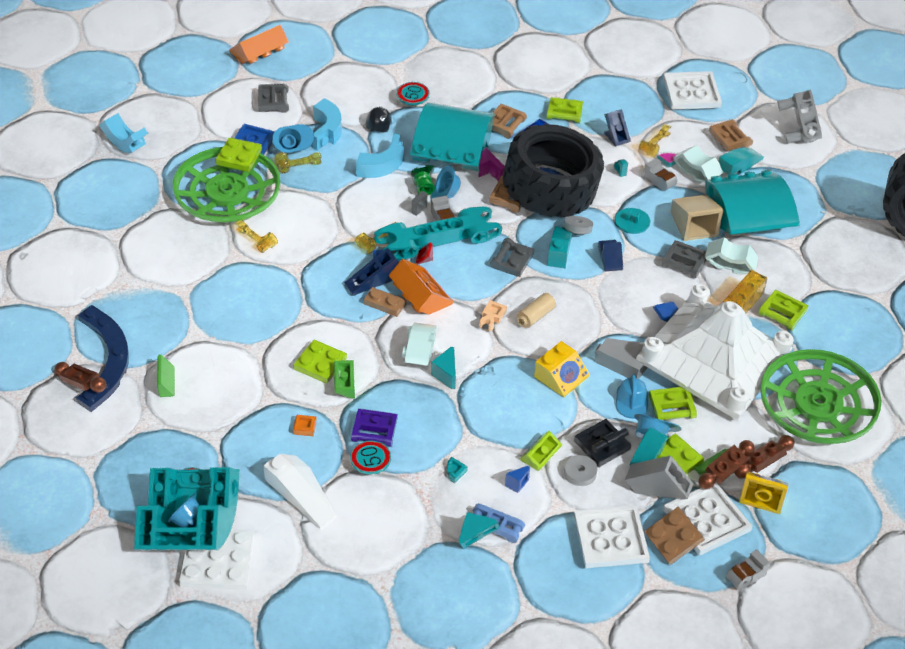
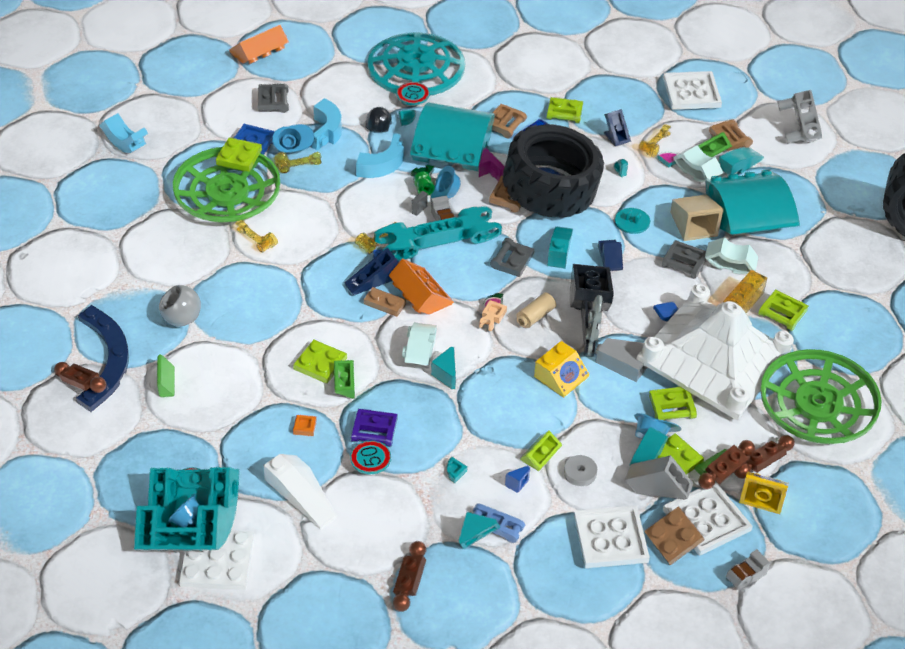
(180, 306): none -> light grey wheel
(407, 116): none -> teal tile
(409, 576): none -> copper plate
(425, 62): none -> teal dish
(425, 254): red slope -> none
(497, 297): none -> tile
(578, 224): light grey piece -> none
(593, 290): none -> black slope
(603, 442): black plate -> none
(632, 397): dark azure piece -> none
(659, 175): light grey leg -> none
(715, 145): none -> bright green slope

